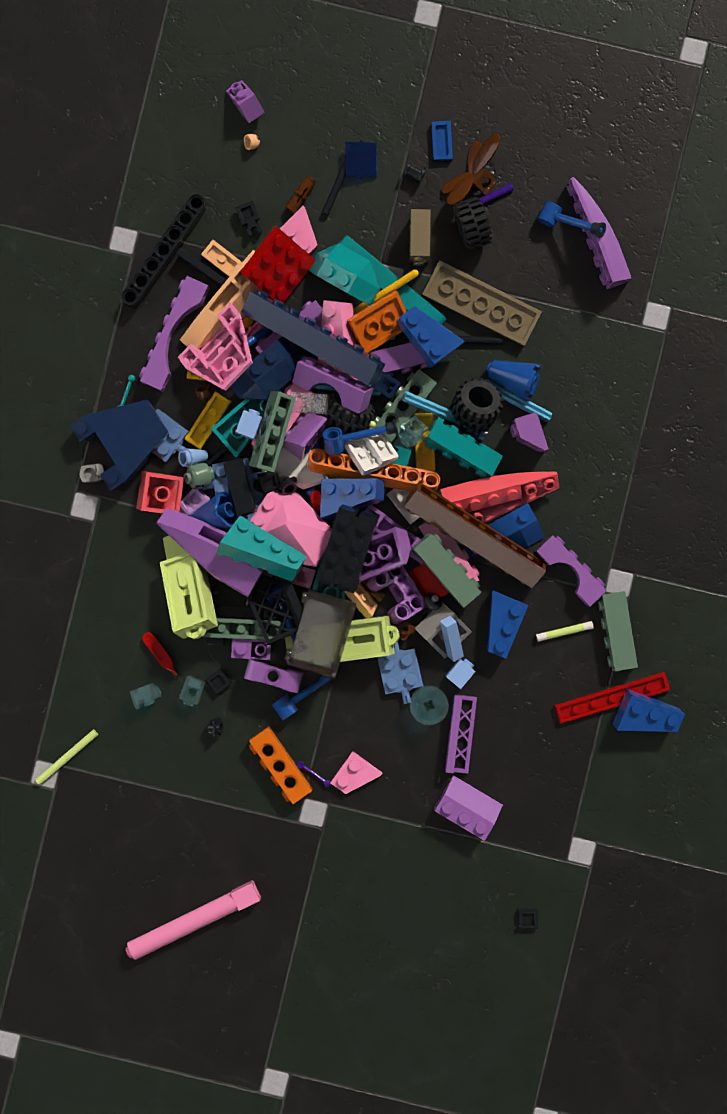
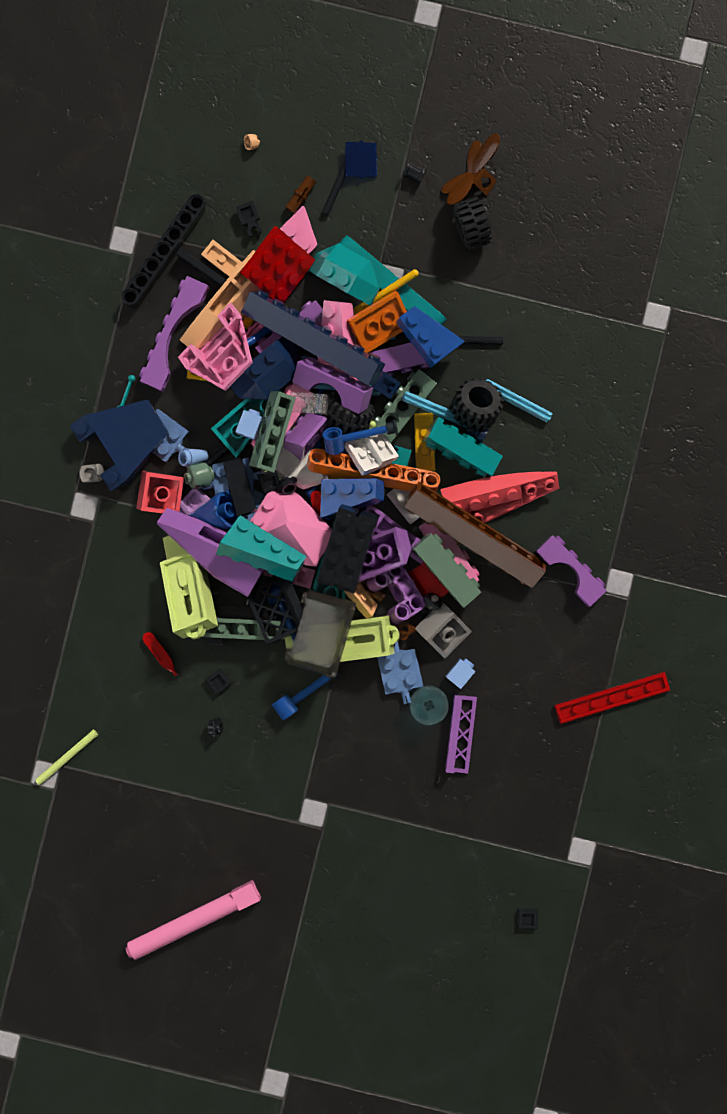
(145, 695): clear light blue brick -> none
(185, 695): clear light blue brick -> none
(203, 392): reddish brown hinge -> none
(207, 419): yellow tile -> none
(245, 101): medium lavender slope -> none
(250, 649): medium lavender slope -> none
(288, 679): medium lavender beam -> none
(293, 793): orange brick -> none
(300, 764): dark purple hinge -> none
(354, 773): bright pink wing -> none
(412, 431): clear light blue brick -> none
(420, 236): dark tan window -> none
(442, 141): blue tile -> none
(451, 638): light blue piece -> none
(468, 807): medium lavender slope -> none
(481, 303): dark tan plate -> none
(496, 194): dark purple bar -> none
(504, 623): blue wedge -> none
(515, 376): blue cone -> none
(518, 526): blue wedge -> none
(529, 432): medium lavender slope -> none
(552, 213): blue piece -> none
(564, 631): yellowish green bar -> none
(607, 248): medium lavender wedge -> none
(618, 631): sand green brick -> none
(646, 714): blue wedge -> none

